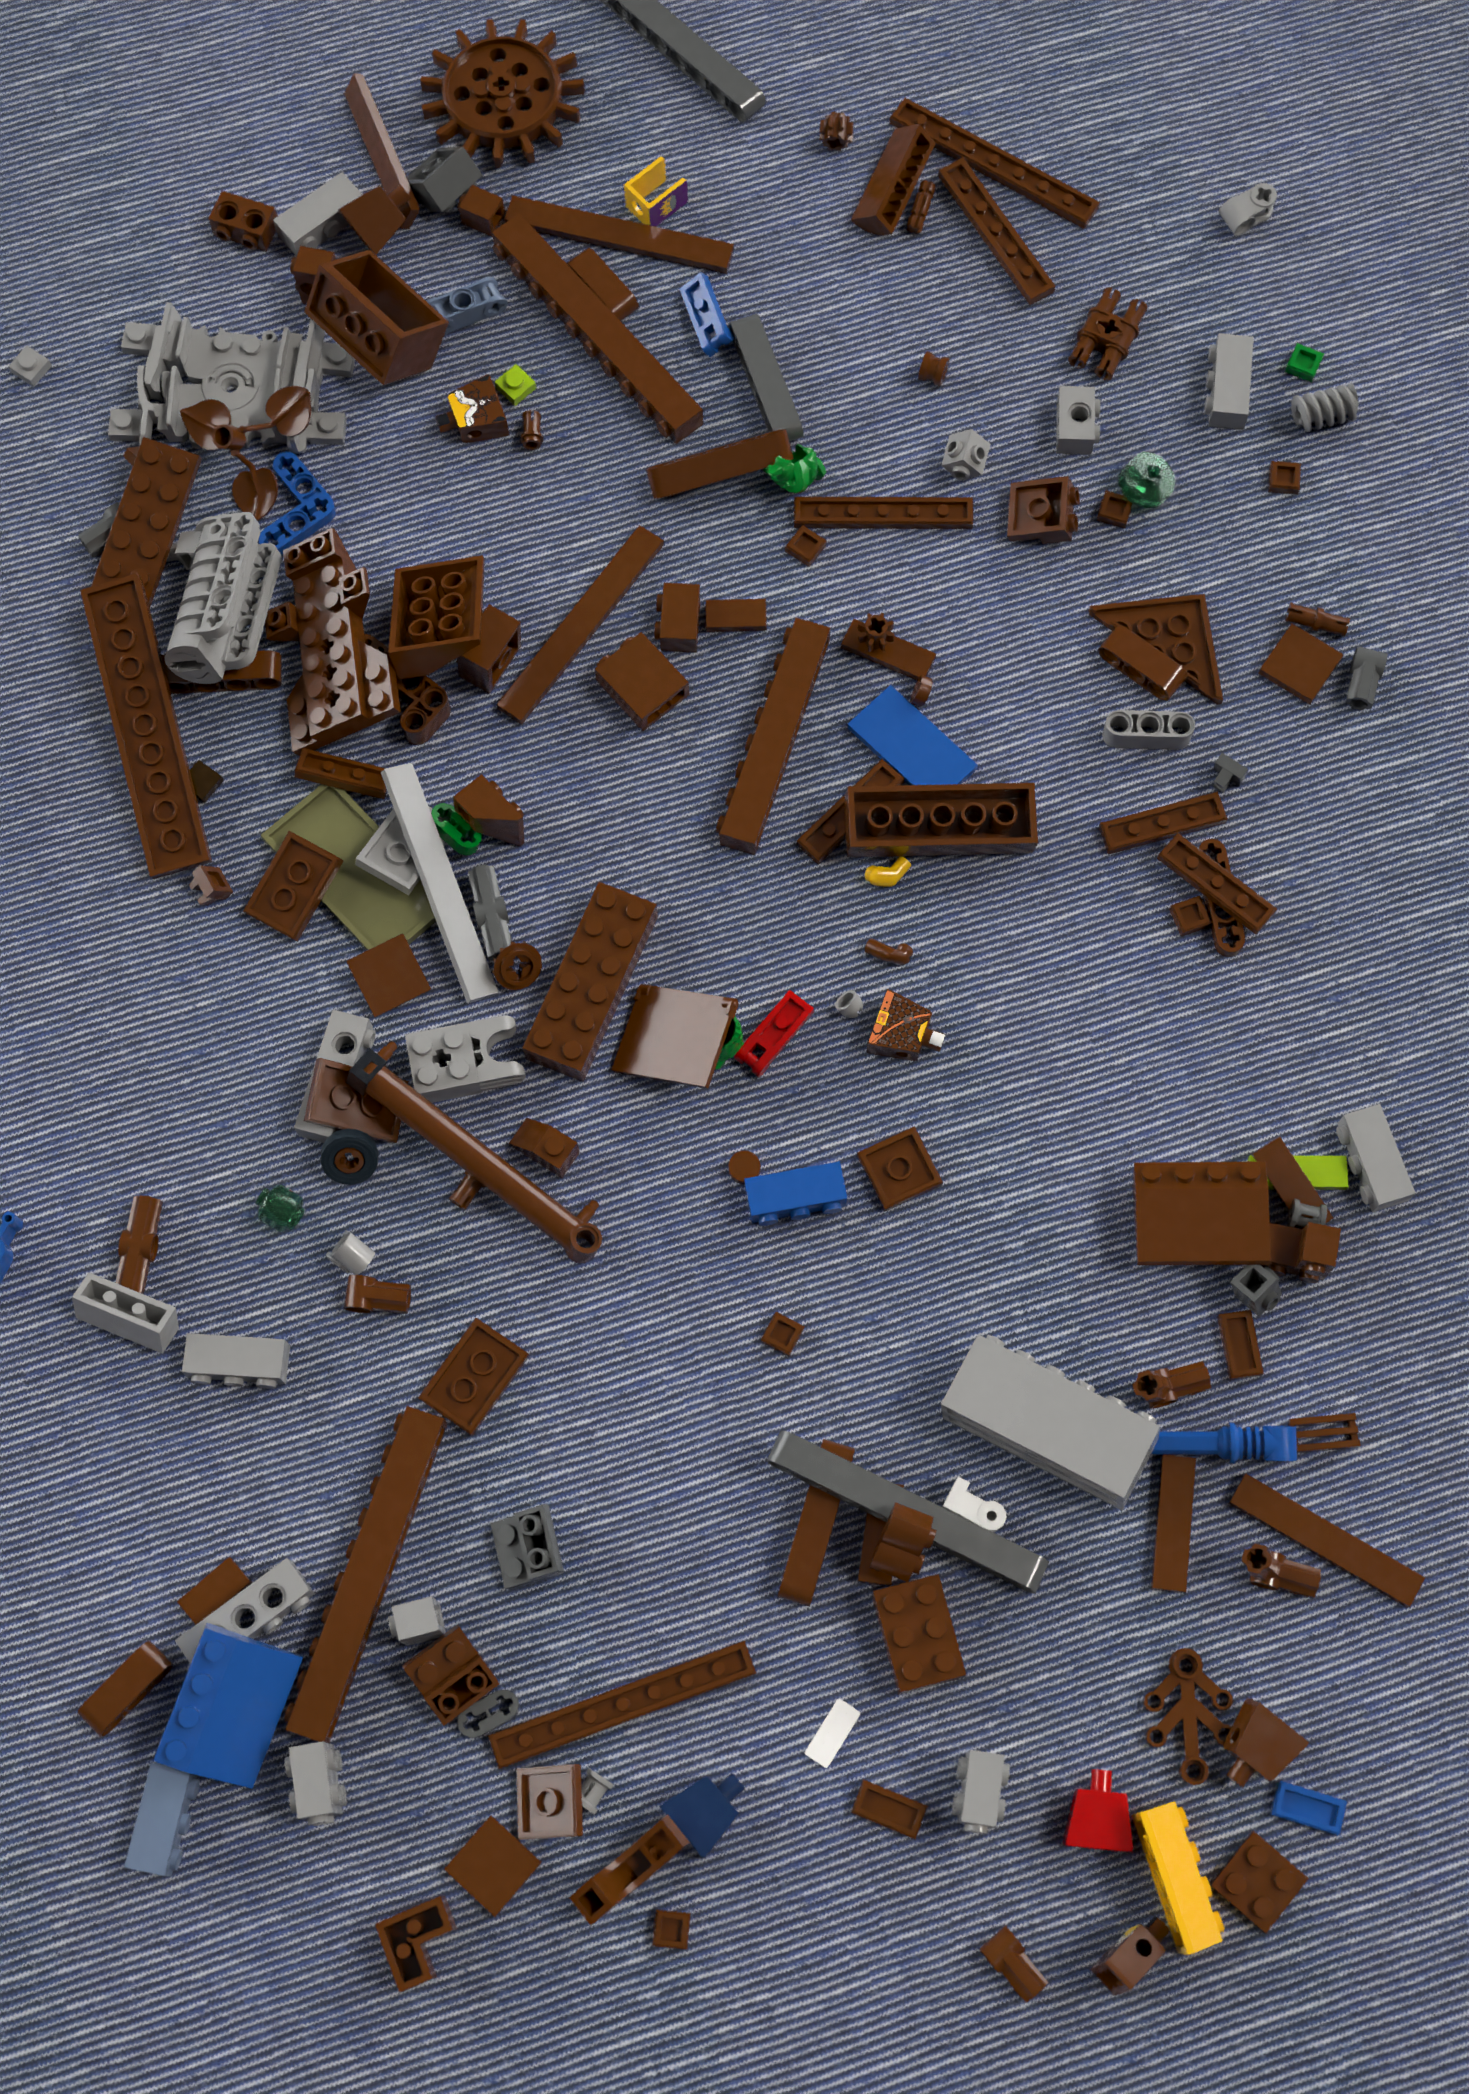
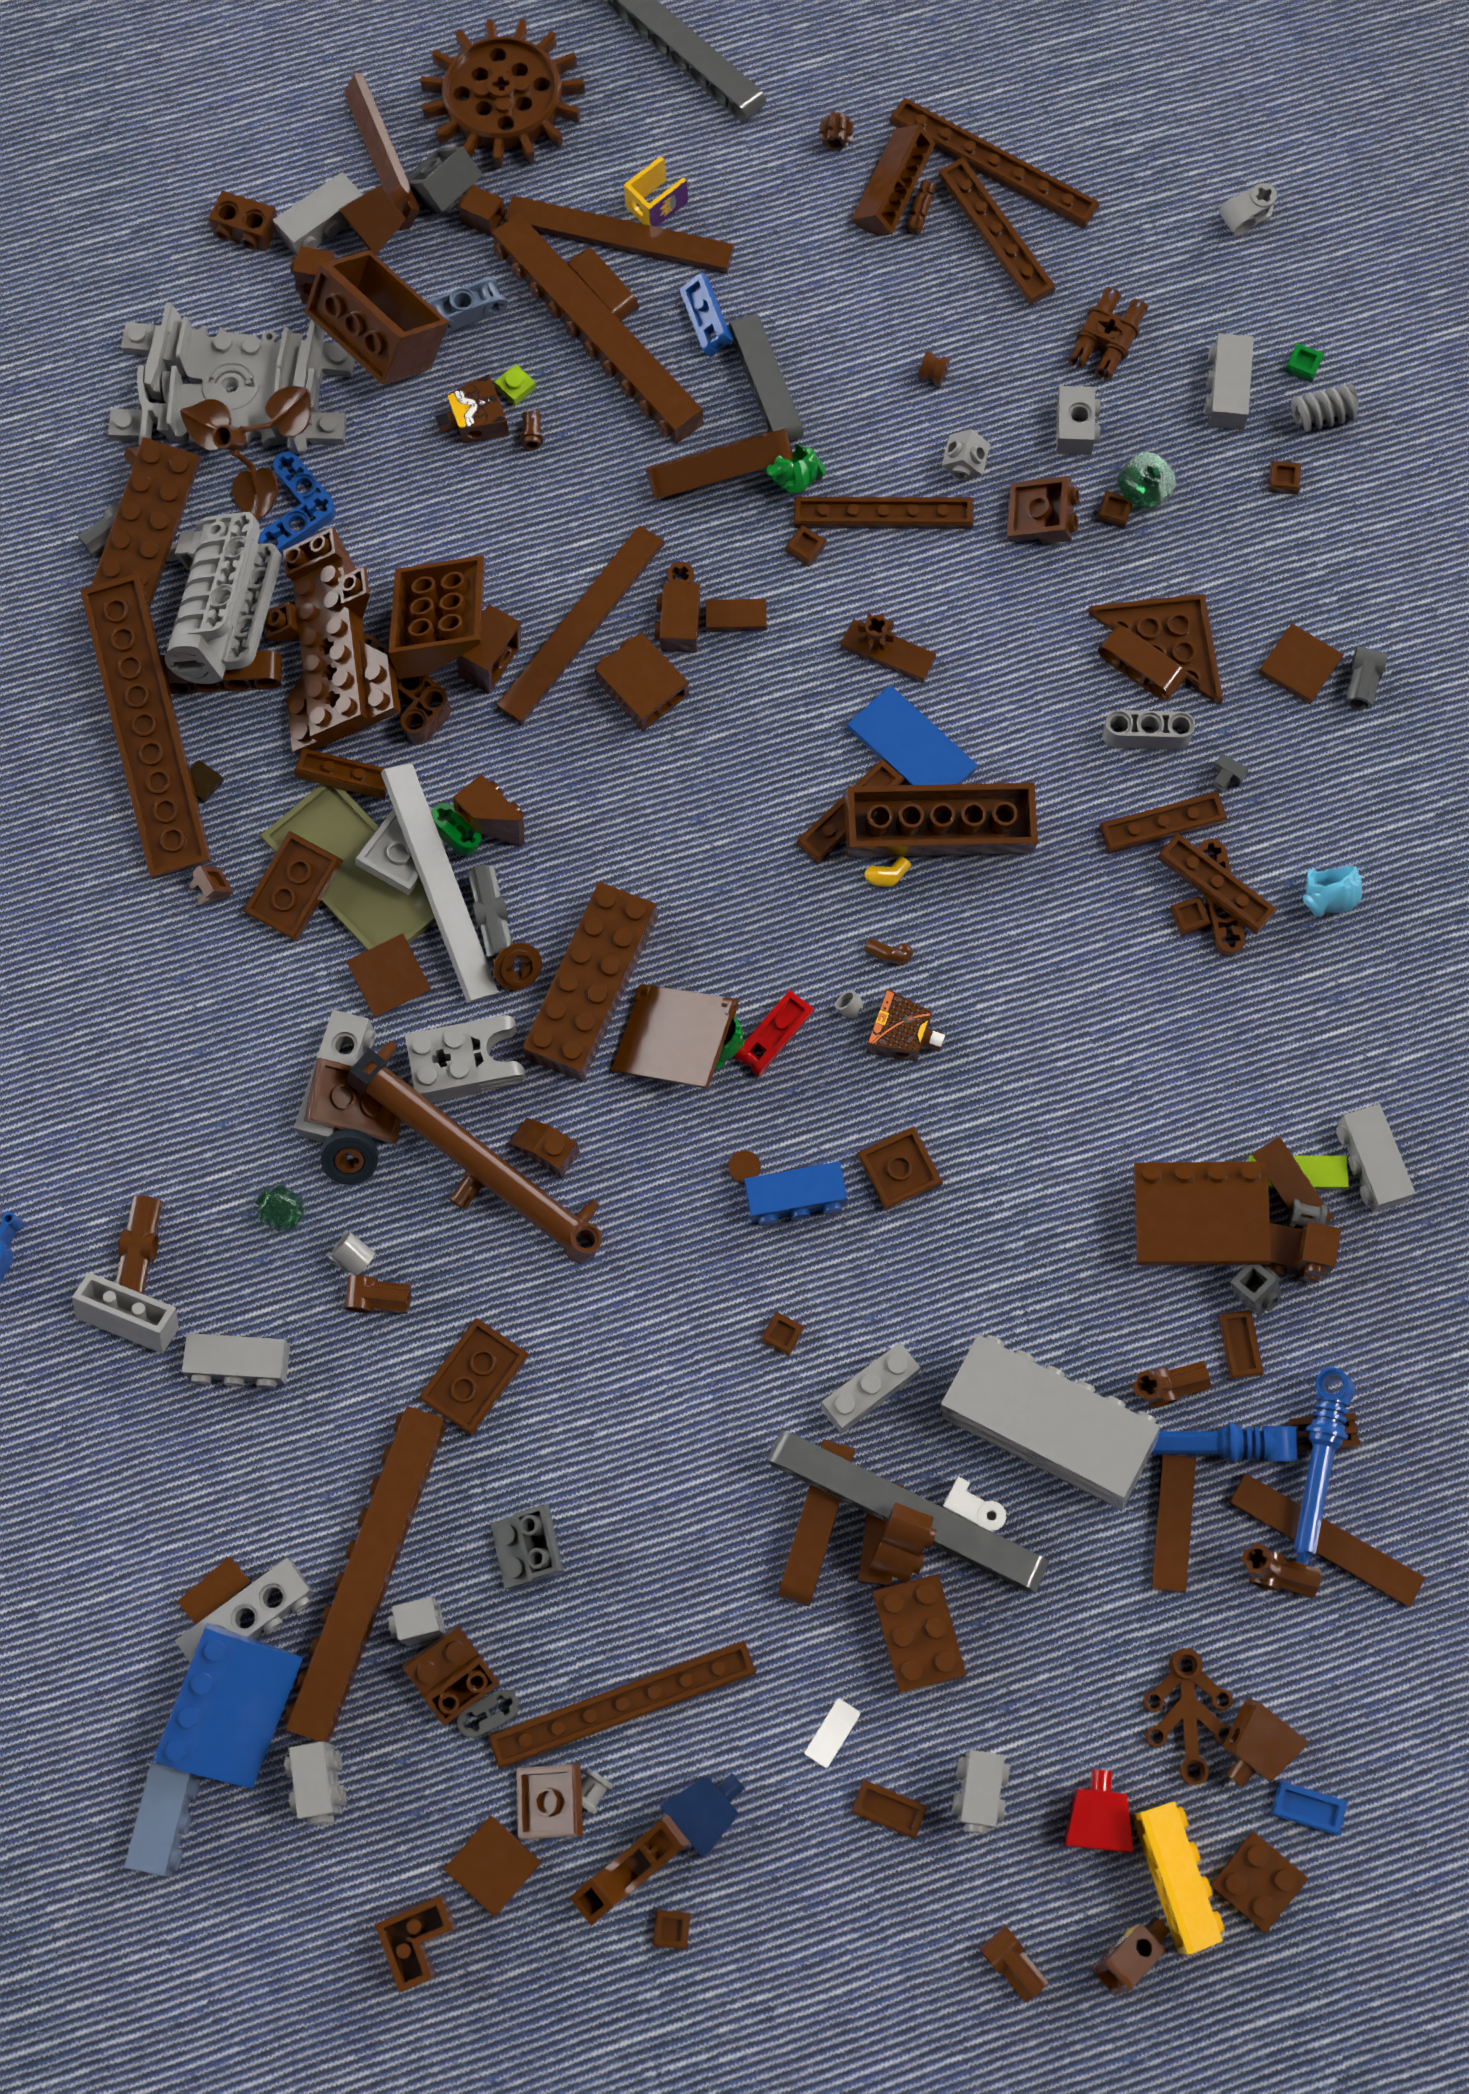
(30, 366): light grey plate -> none
(125, 1688): reddish brown beam -> none
(680, 568): none -> reddish brown bush
(774, 736): reddish brown brick -> none
(870, 1388): none -> light grey brick
(921, 691): reddish brown tile -> none
(1317, 619): reddish brown pin -> none
(1326, 1436): none -> blue piece
(1337, 890): none -> medium azure hair

